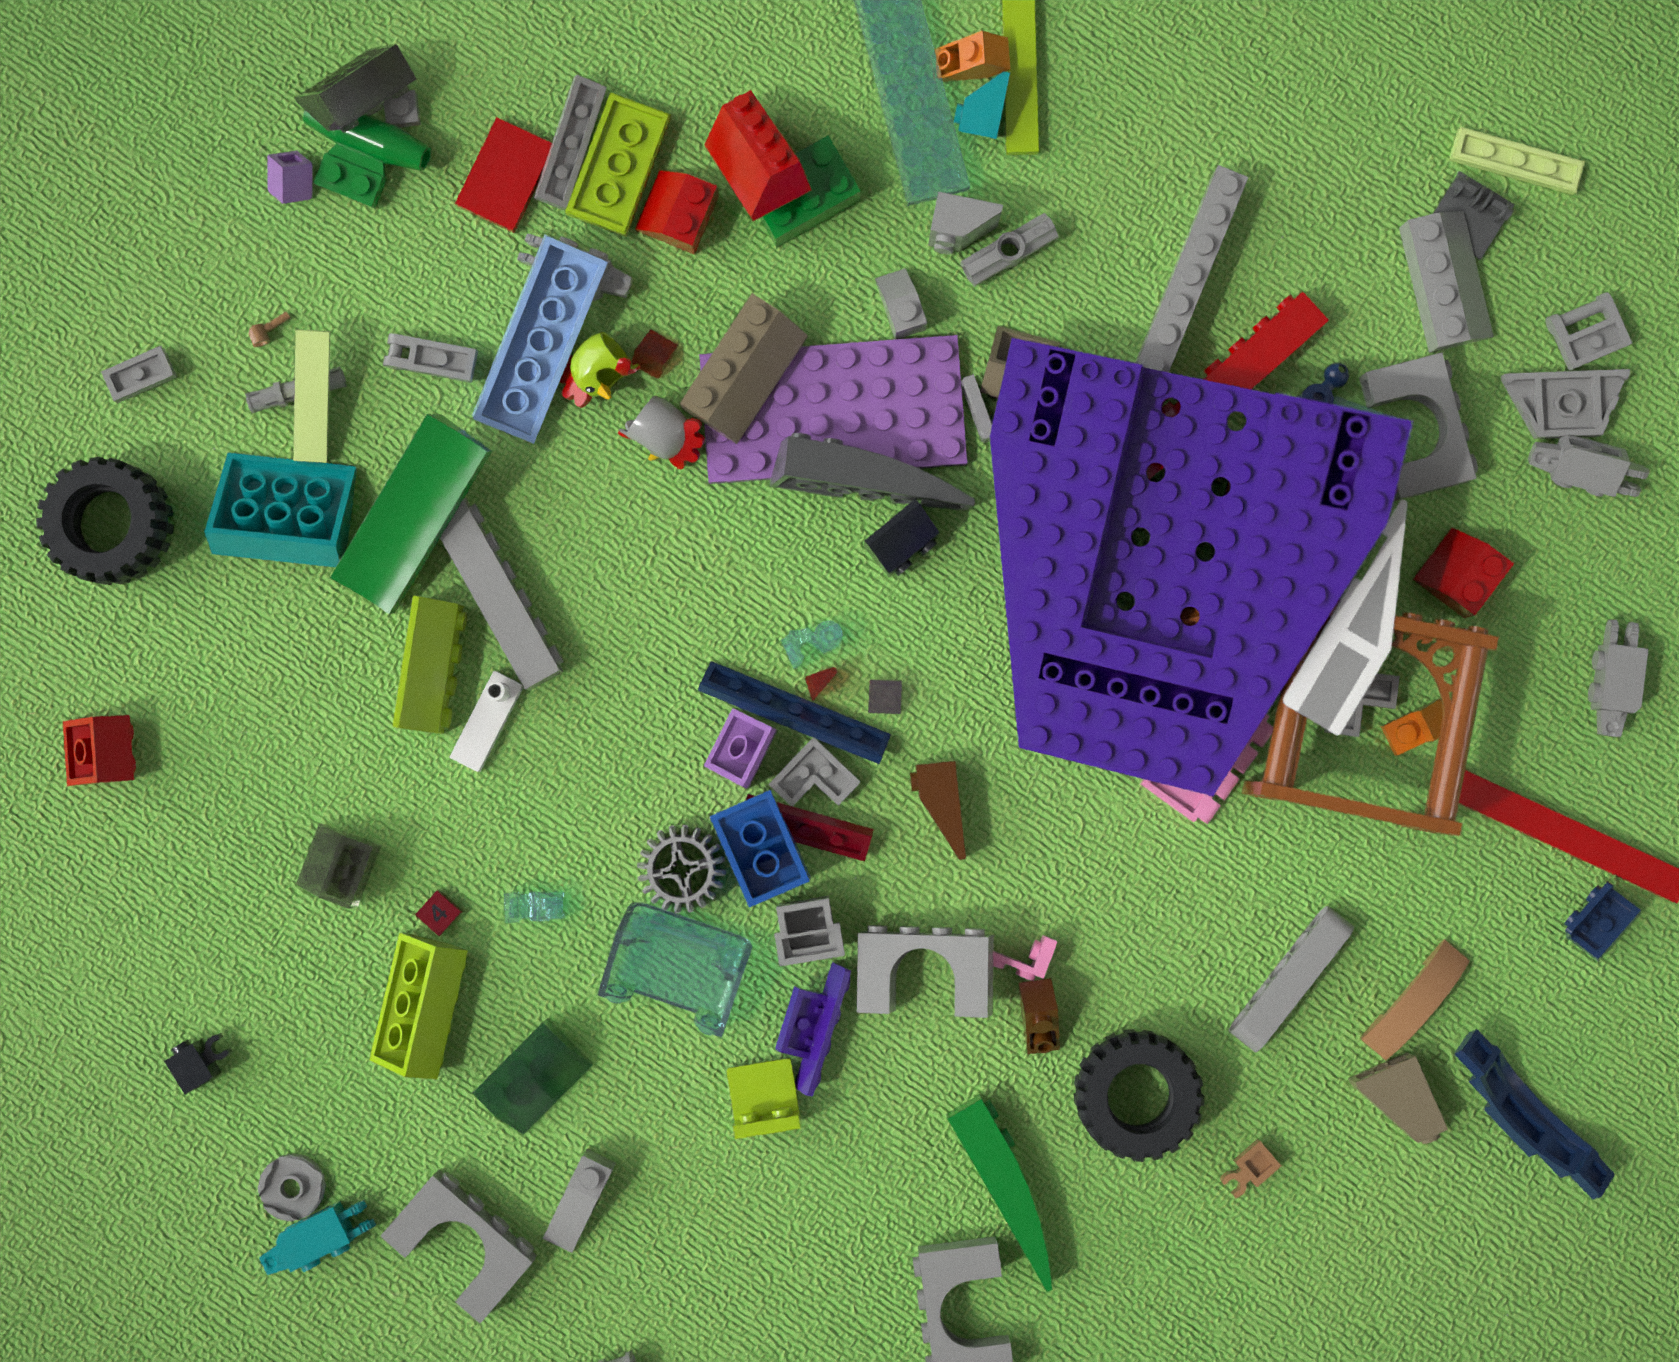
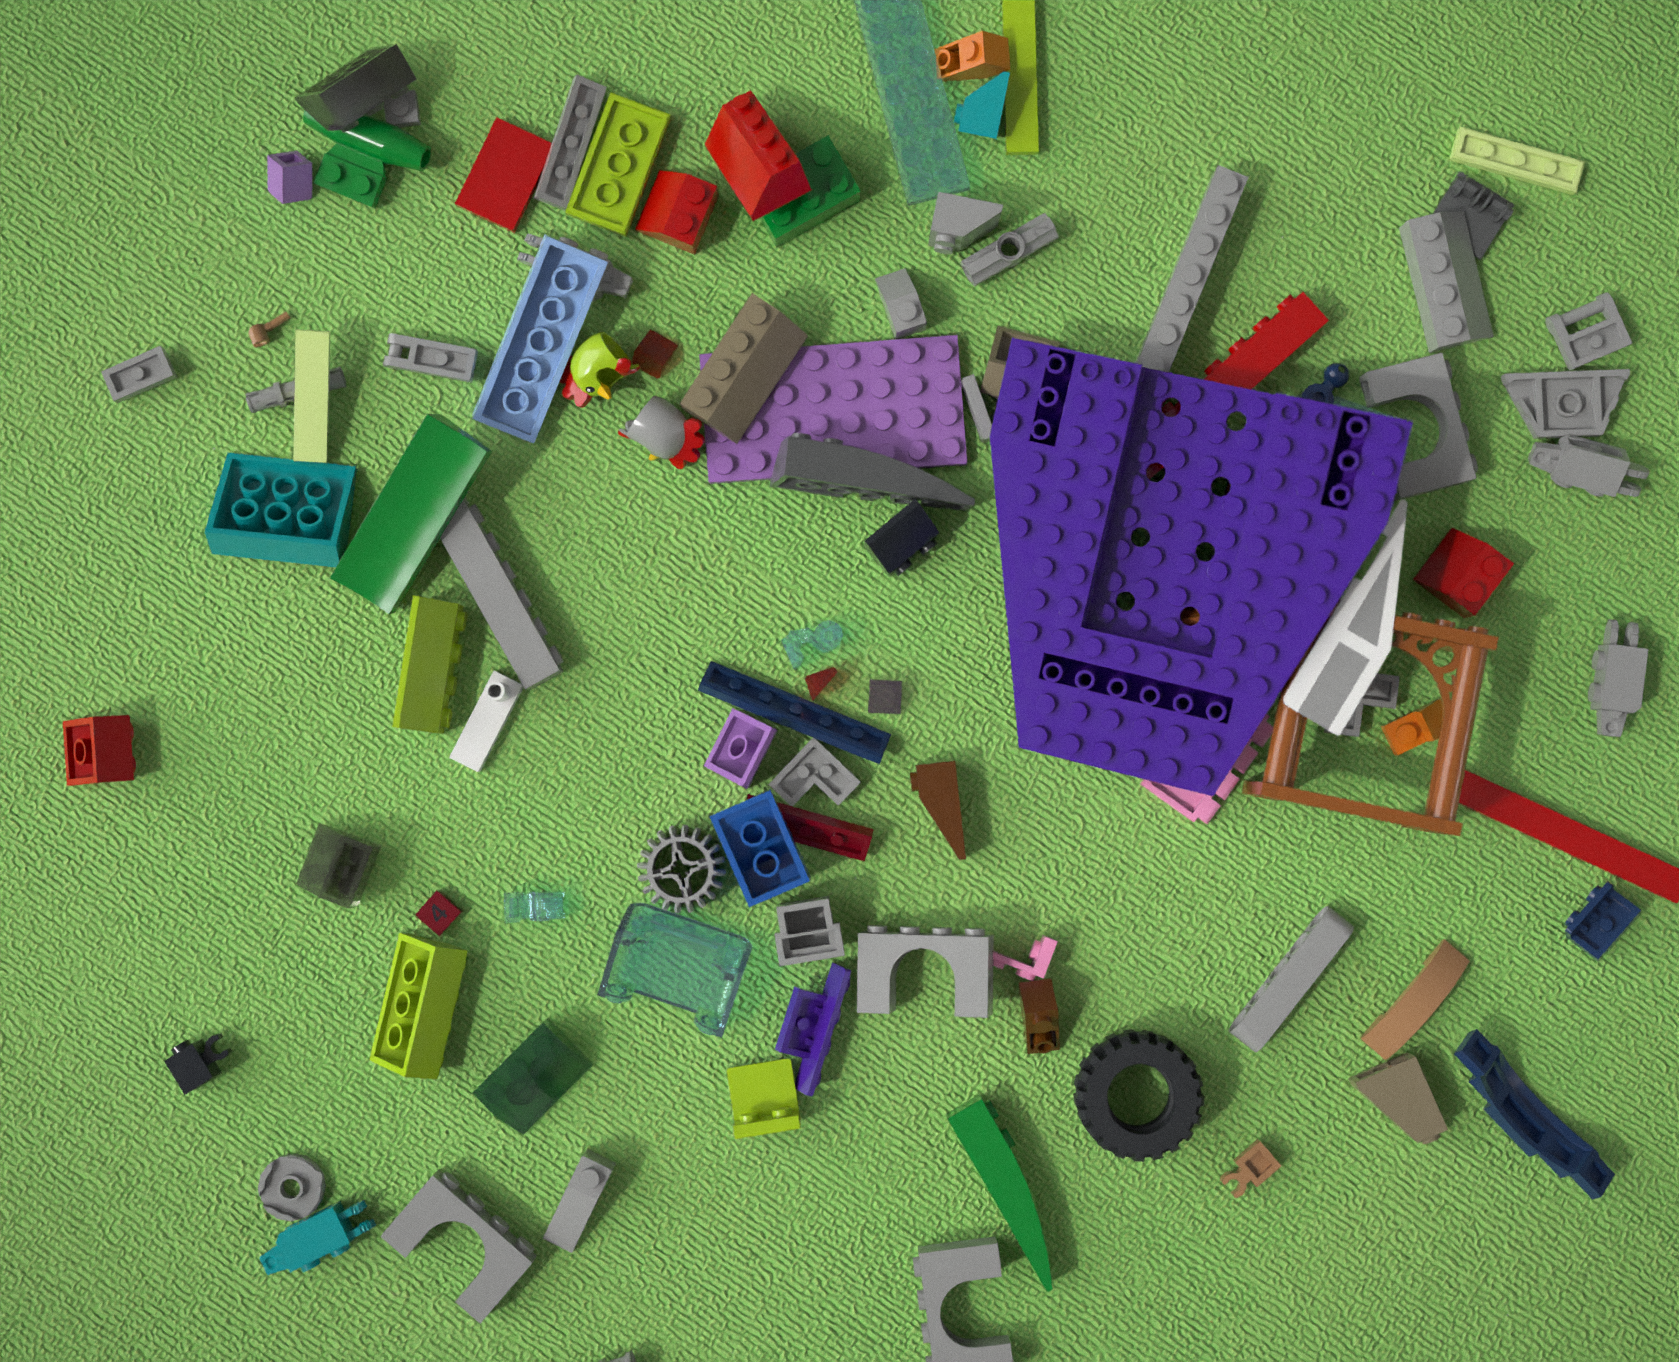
(64, 513): black tyre -> none

